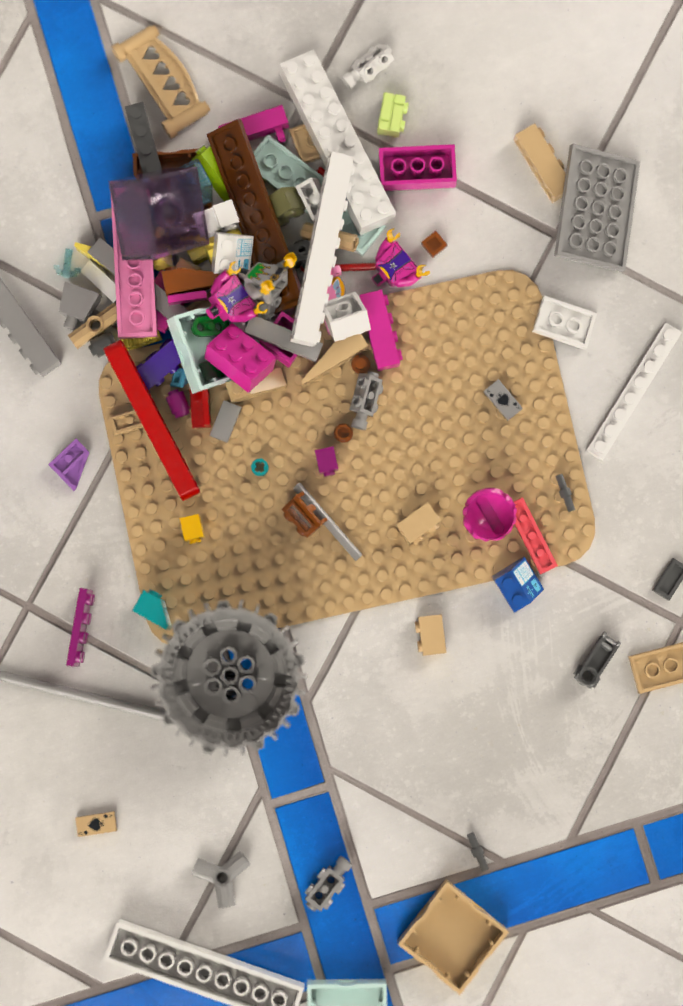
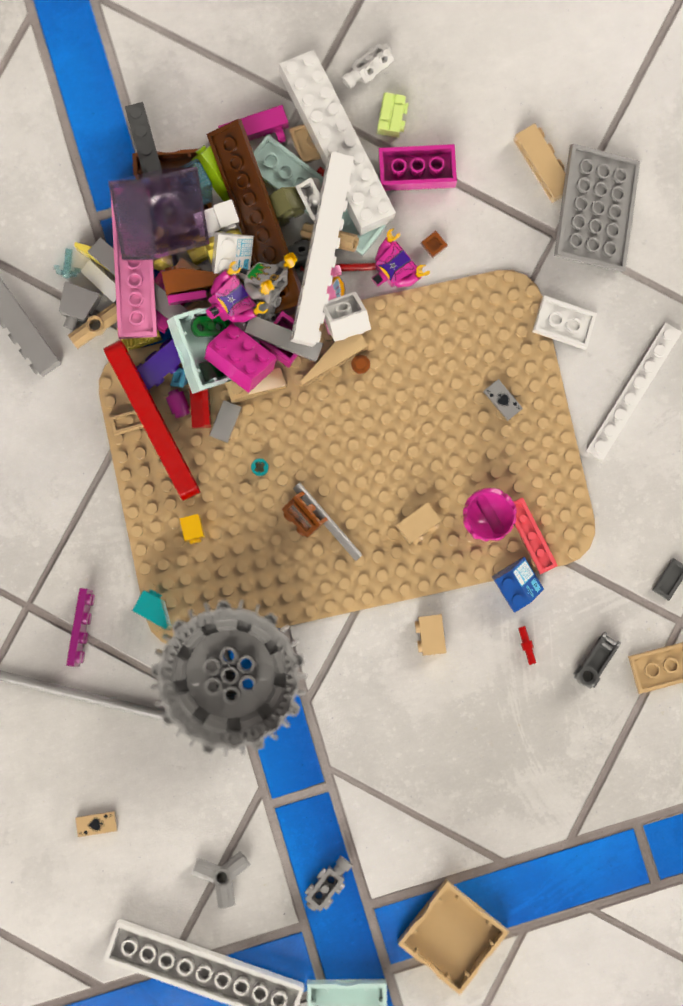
(70, 463): medium lavender wing -> none
(99, 343): dark grey brick -> none
(177, 115): tan piece -> none
(326, 461): magenta brick -> none
(343, 433): dark orange plate -> none
(365, 398): light grey brick -> none
(381, 334): dark pink brick -> none
(477, 851): dark grey bar -> none
(527, 645): none -> red bar
(565, 492): dark grey bar -> none

